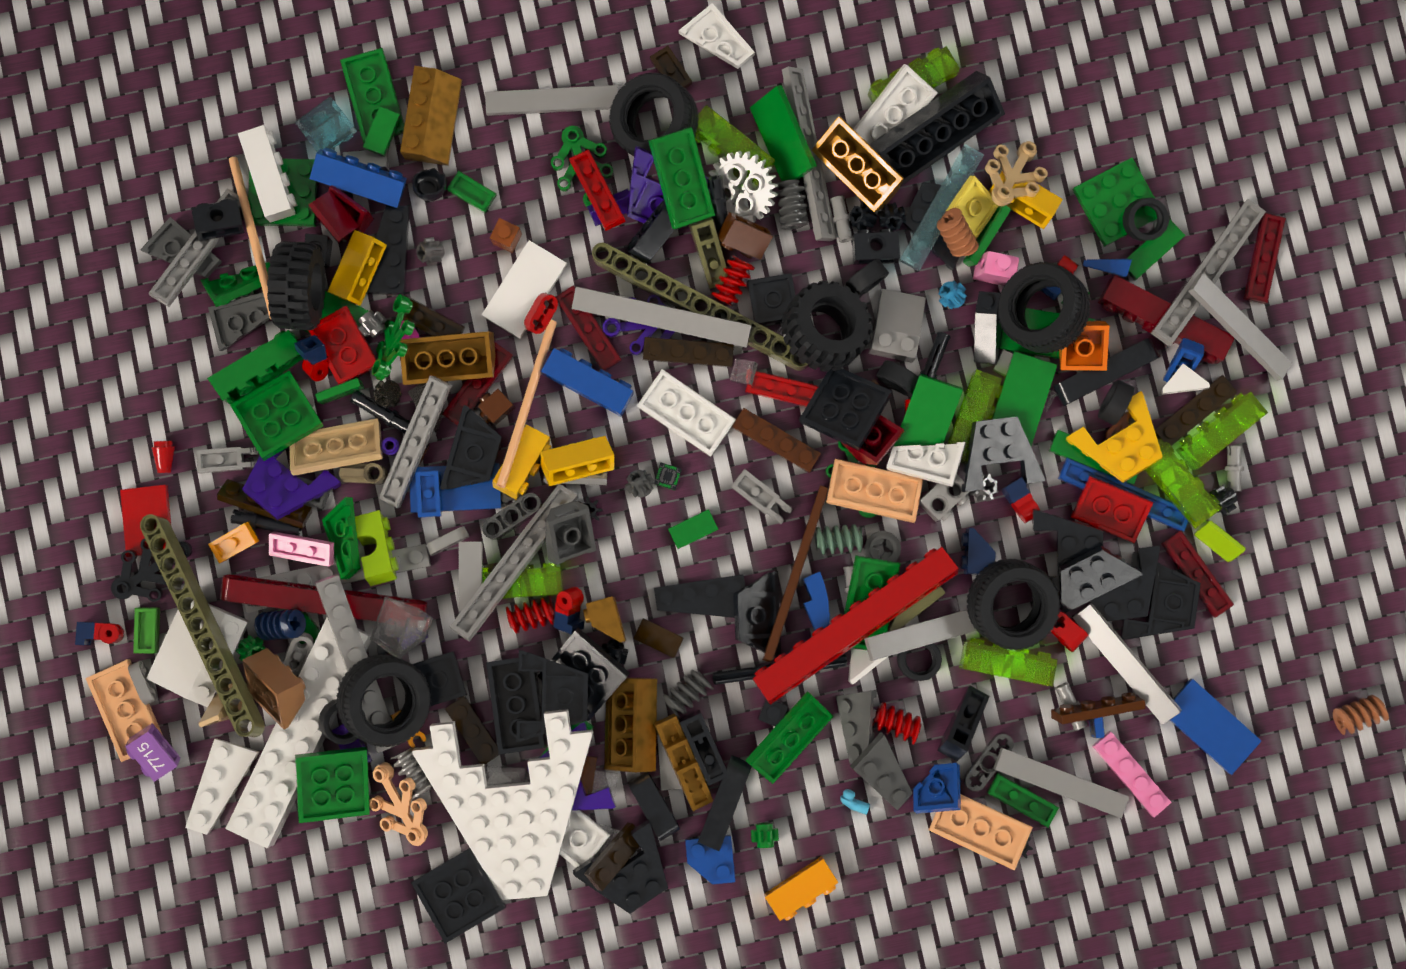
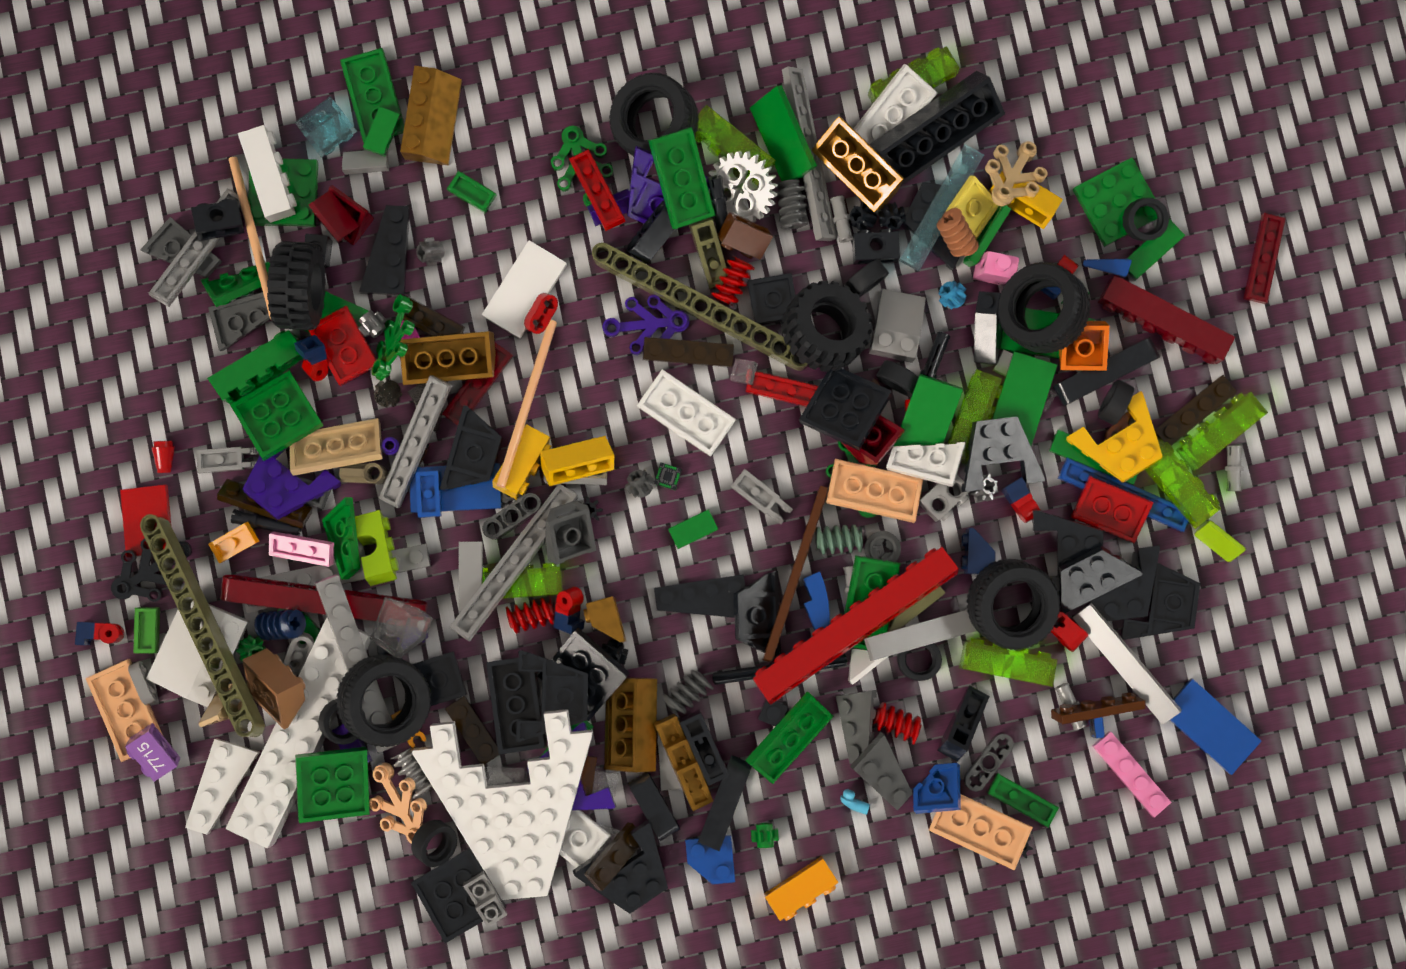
(339, 391): green tile -> none
(357, 267): yellow brick -> none
(358, 178): blue brick -> none
(388, 416): black pin -> none
(423, 837): none -> black tyre
(429, 184): black hair -> none
(447, 540): light grey beam -> none
(485, 899): none -> light grey slope
(495, 407): reddish brown brick -> none
(505, 235): dark orange brick -> none
(550, 100): light grey tile -> none
(588, 382): blue brick -> none
(589, 331): dark red tile -> none
(658, 638): dark brown slope -> none
(661, 316): light grey tile -> none
(668, 64): dark brown plate -> none
(718, 37): white wing -> none
(776, 440): reddish brown plate -> none
(1061, 782): light grey tile -> none
(1185, 381): white slope -> none
(1186, 349): blue slope -> none
(1194, 567): dark red tile -> none
(1212, 266): light grey plate -> none
(1226, 498): black gear -> none
(1239, 326): light grey tile -> none
(1360, 713): nougat piece -> none

